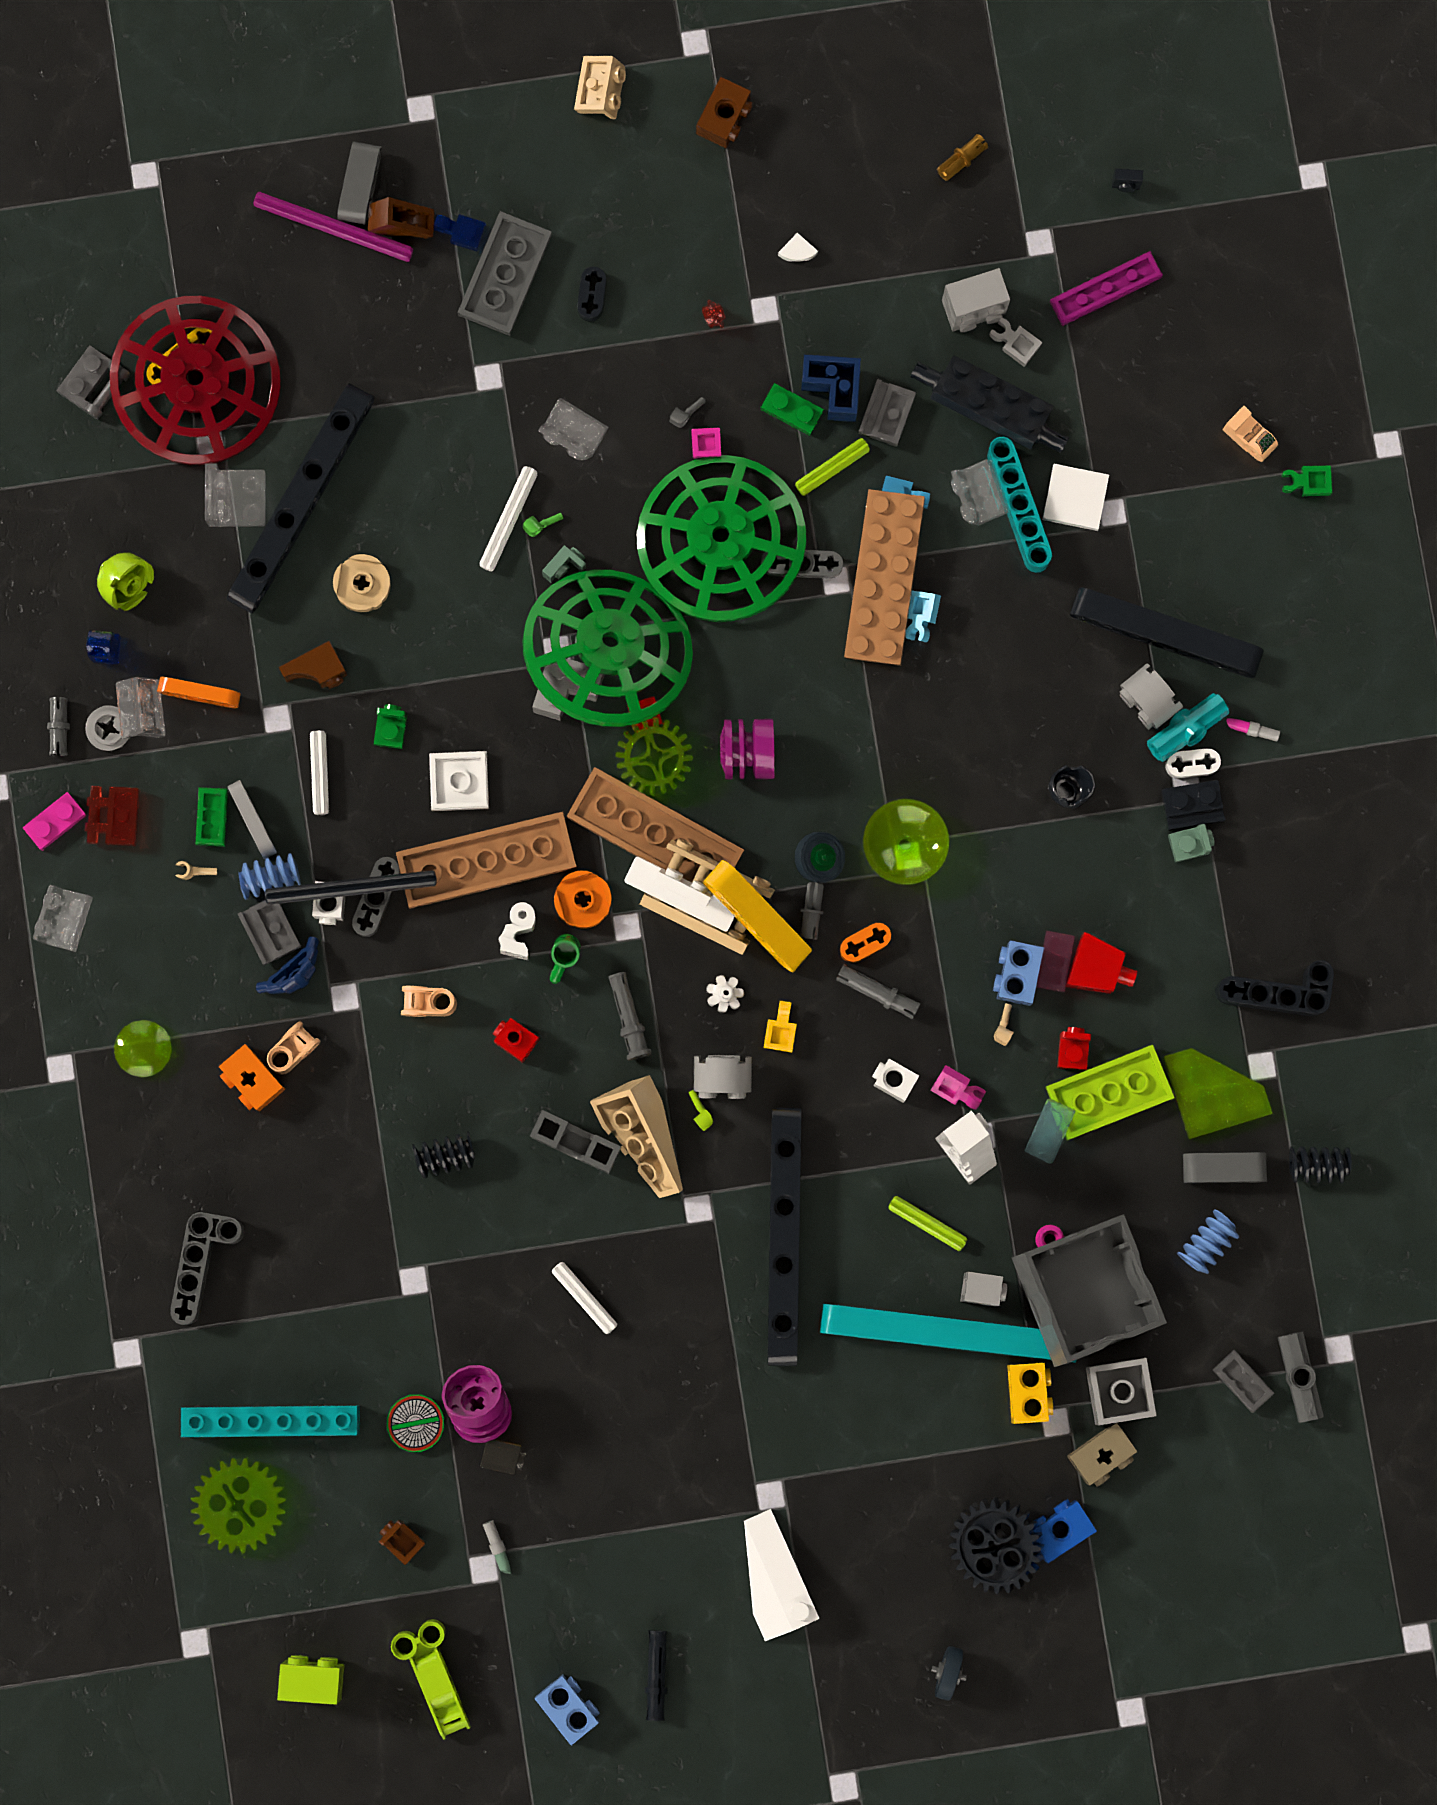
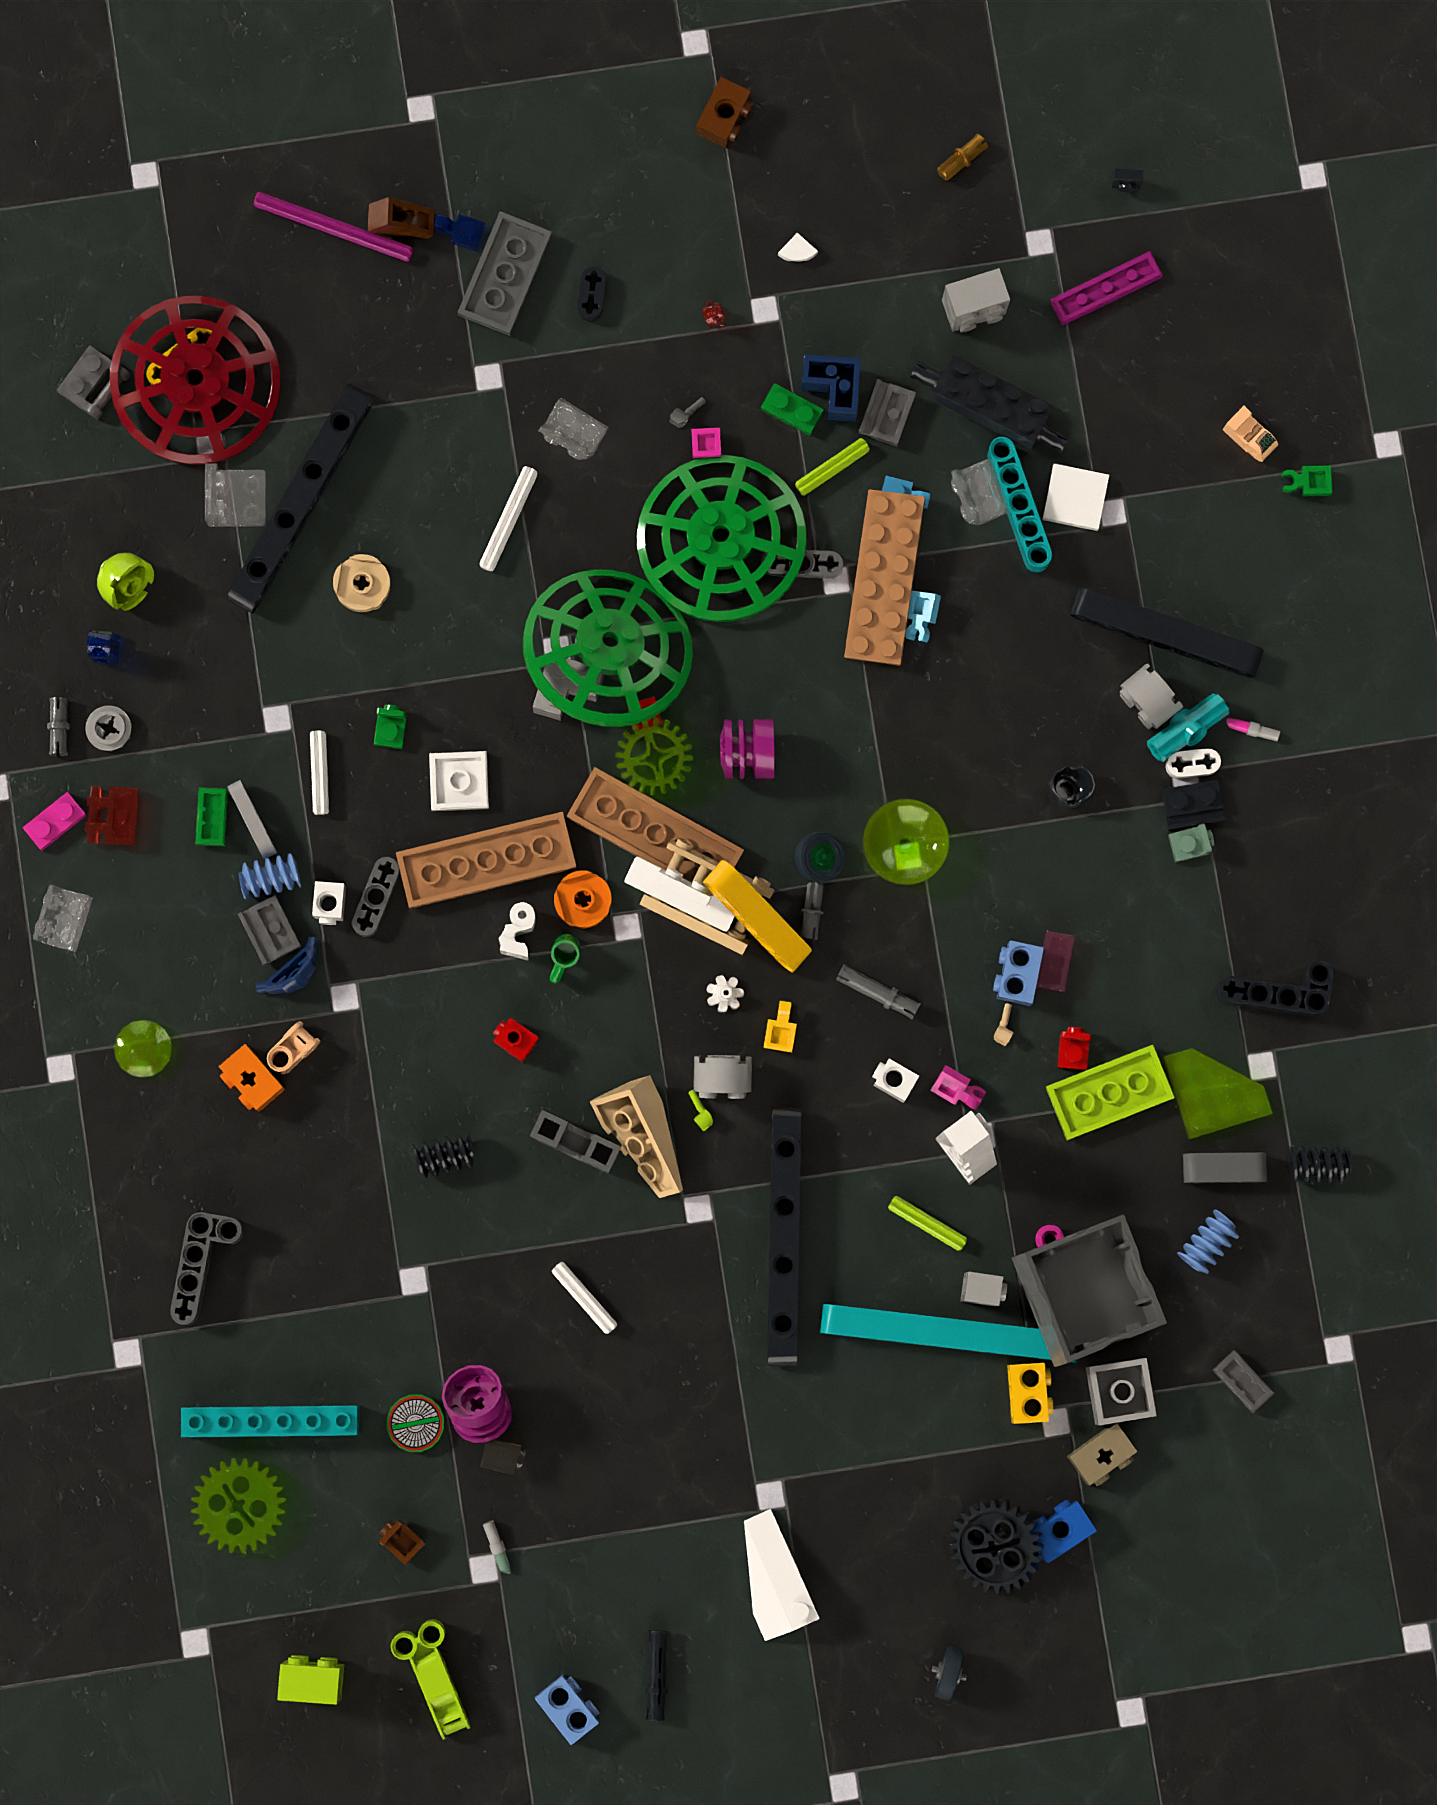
(140, 707): clear bracket -> none
(195, 871): tan hand -> none
(198, 692): orange beam -> none
(318, 665): reddish brown arch -> none
(350, 887): black axle -> none
(359, 182): dark grey beam -> none
(426, 1002): light nougat piece -> none
(534, 527): bright green hand -> none
(558, 565): sand green bracket -> none
(600, 86): tan bracket -> none
(631, 1029): dark grey pin -> none
(862, 936): orange beam -> none
(1019, 344): light grey plate -> none
(1050, 1131): clear light blue plate -> none
(1098, 966): red torso -> none
(1305, 1396): dark grey piece -> none

